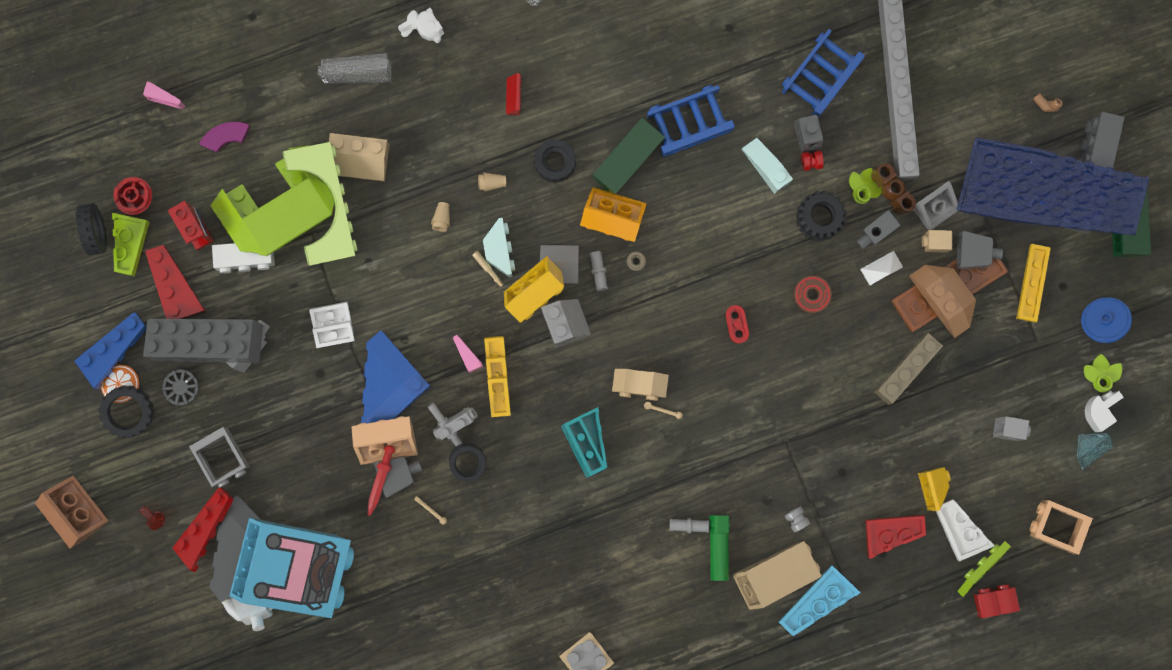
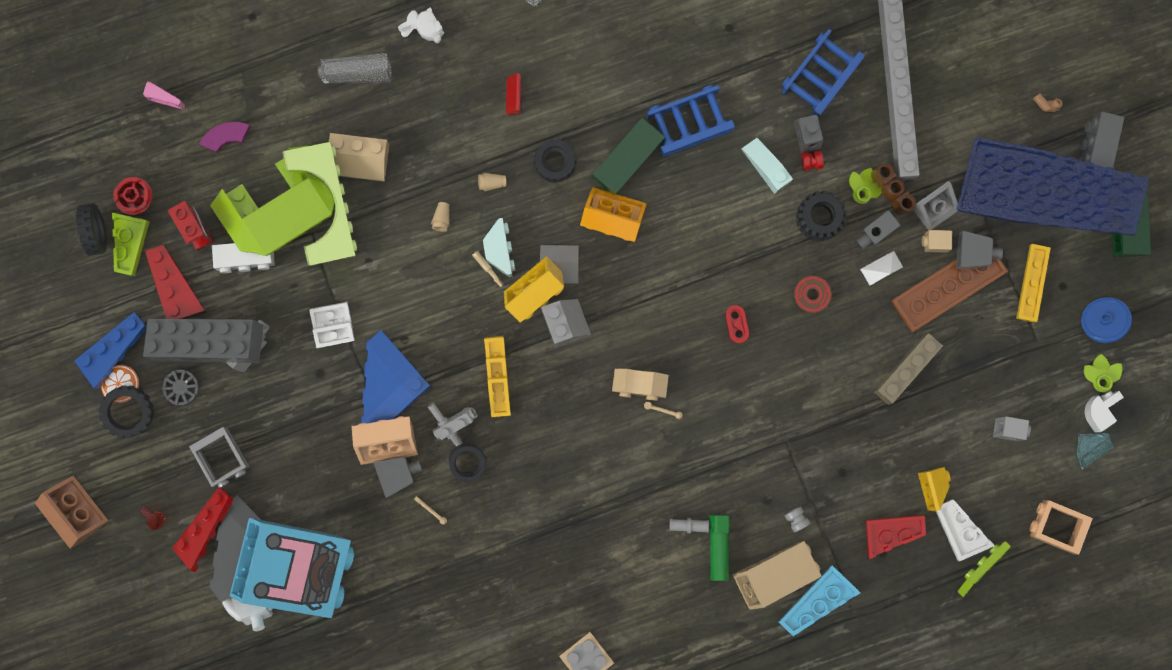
(383, 468): red sword -> none
(470, 360): bright pink slope -> none
(586, 442): teal wedge -> none
(598, 271): light grey pin -> none
(638, 255): dark tan plate -> none
(946, 296): medium nougat wedge -> none
(997, 601): red brick -> none

